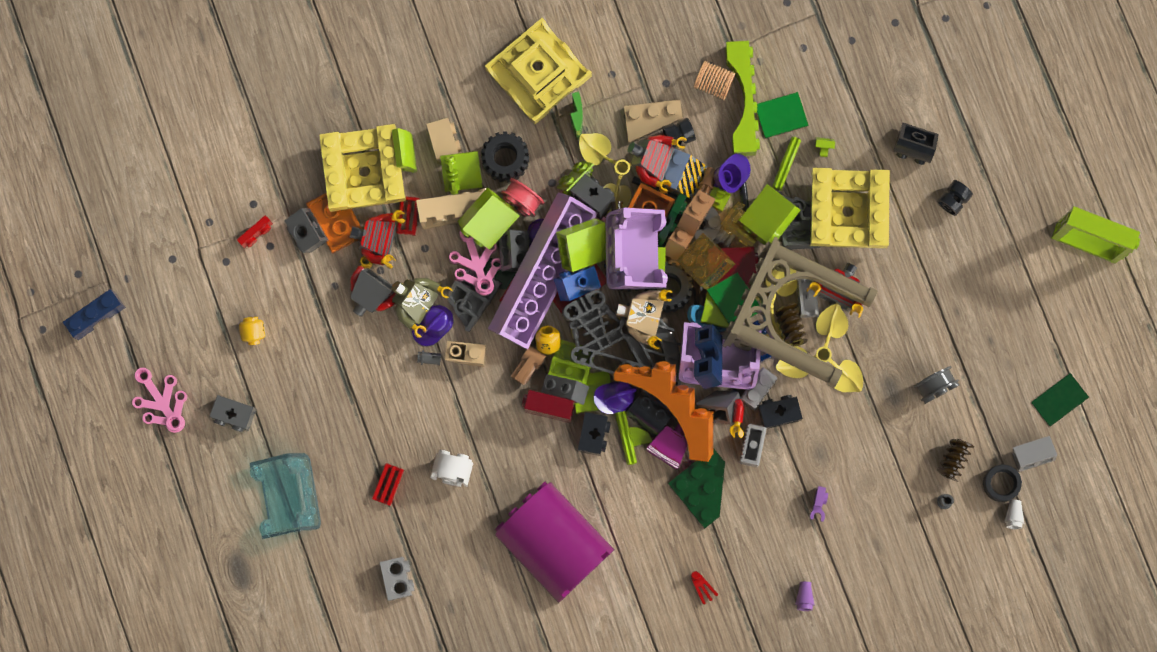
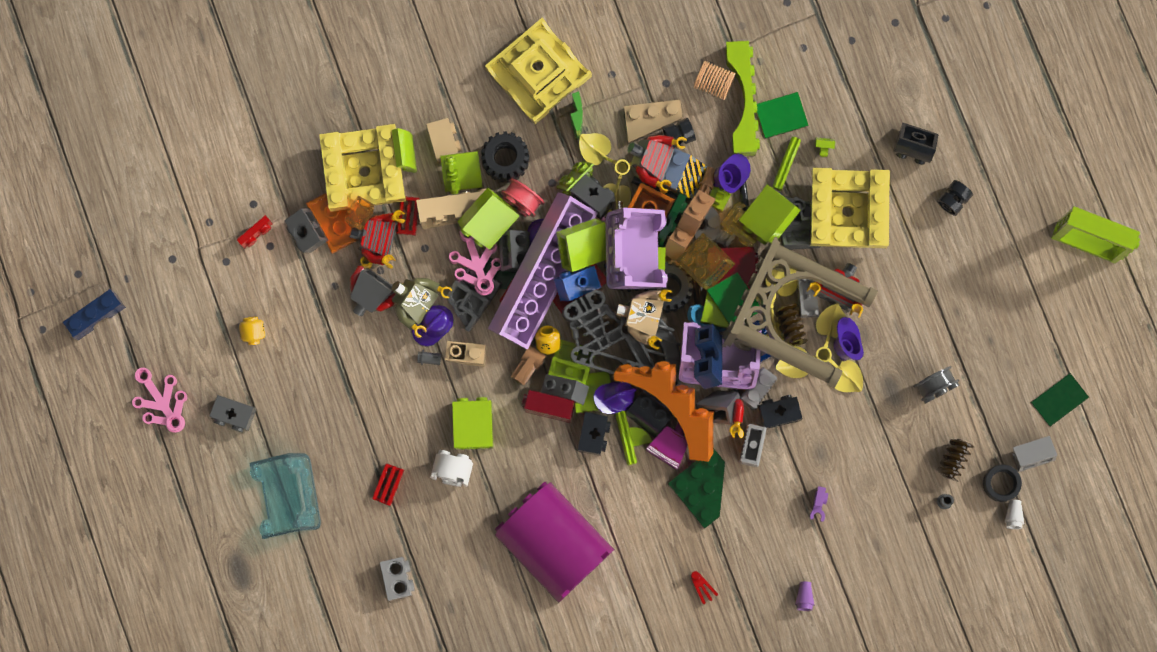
(359, 213): none -> clear orange brick
(472, 424): none -> lime brick
(848, 341): none -> dark purple piece

